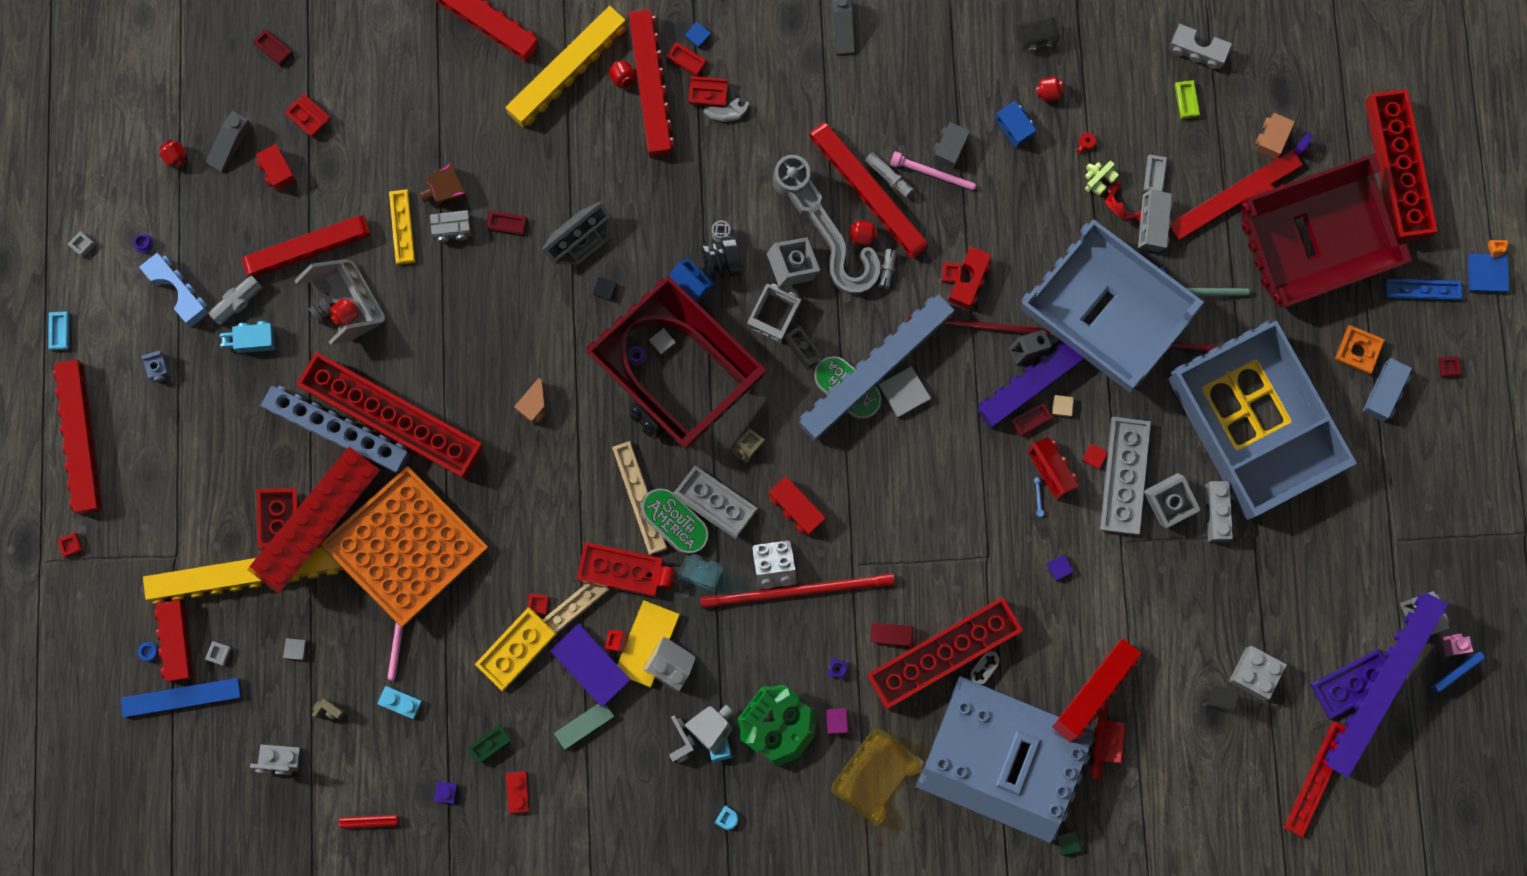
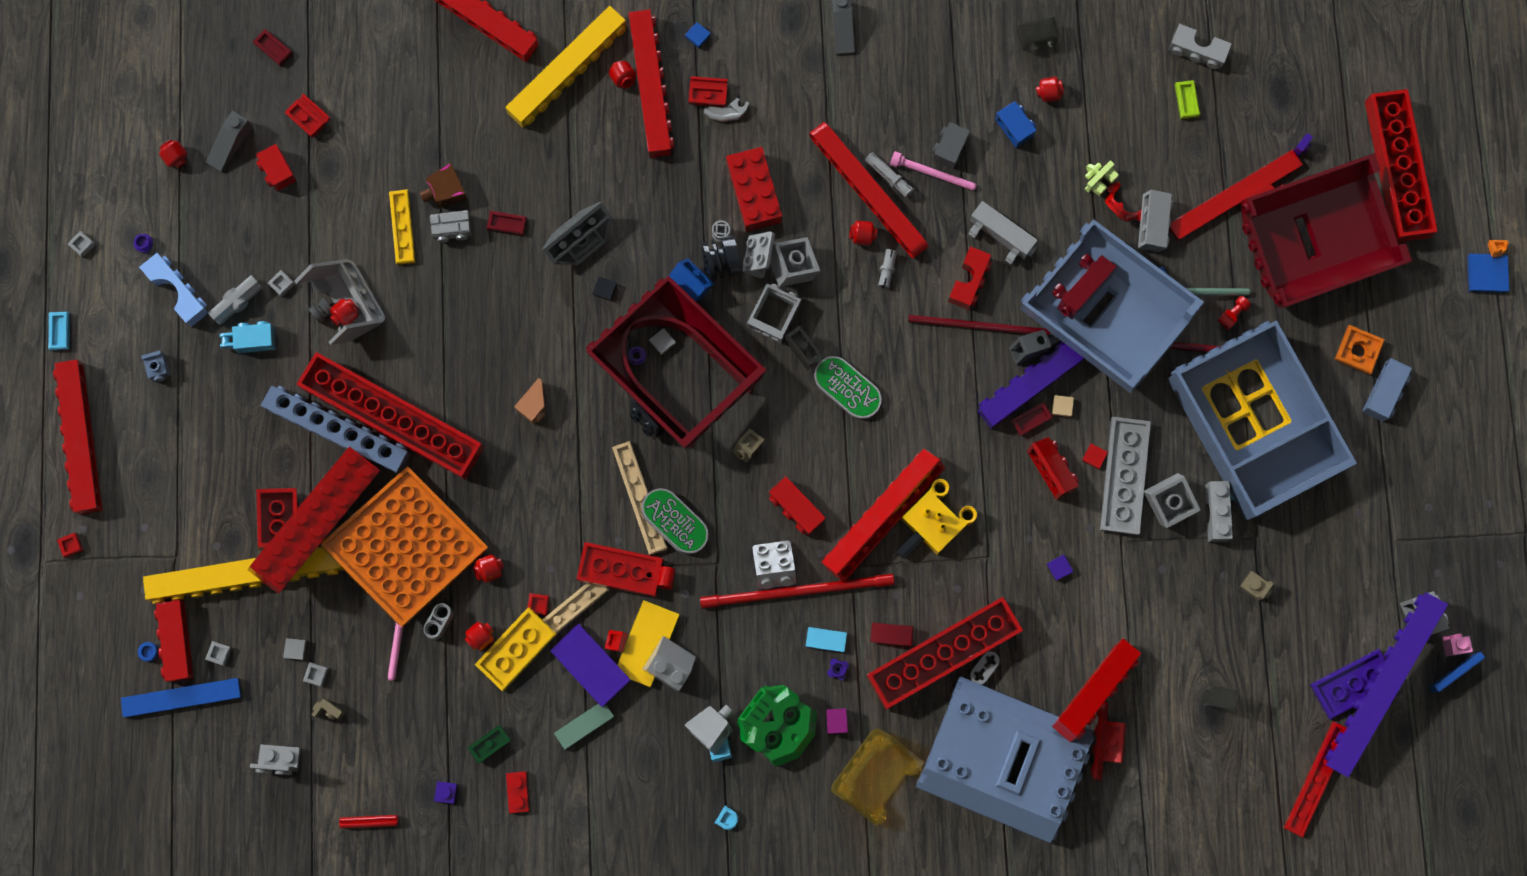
(281, 283): none -> light grey tile
(306, 246): red beam -> none
(316, 674): none -> light grey tile
(399, 702): medium azure plate -> none
(442, 623): none -> light grey beam
(479, 636): none -> red head
(488, 568): none -> red head
(681, 754): light grey bracket -> none
(686, 59): red tile -> none
(700, 572): clear light blue slope -> none
(715, 502): light grey tile -> none
(754, 189): none -> red brick
(758, 254): none -> light grey bracket
(793, 181): light grey piece -> none
(826, 639): none -> medium azure tile
(876, 367): sand blue brick -> none
(883, 515): none -> red brick
(904, 392): light grey tile -> none
(933, 522): none -> yellow piece
(951, 272): red tile -> none
(1003, 231): none -> light grey brick
(1040, 512): medium blue hinge -> none
(1068, 843): dark green tile -> none
(1086, 145): red piece -> none
(1086, 287): none -> dark red brick
(1155, 173): light grey tile -> none
(1229, 317): none -> red leg
(1256, 586): none -> dark tan bracket
(1257, 673): light grey brick -> none
(1274, 136): nougat brick -> none
(1423, 289): blue tile -> none
(1449, 366): dark red tile -> none

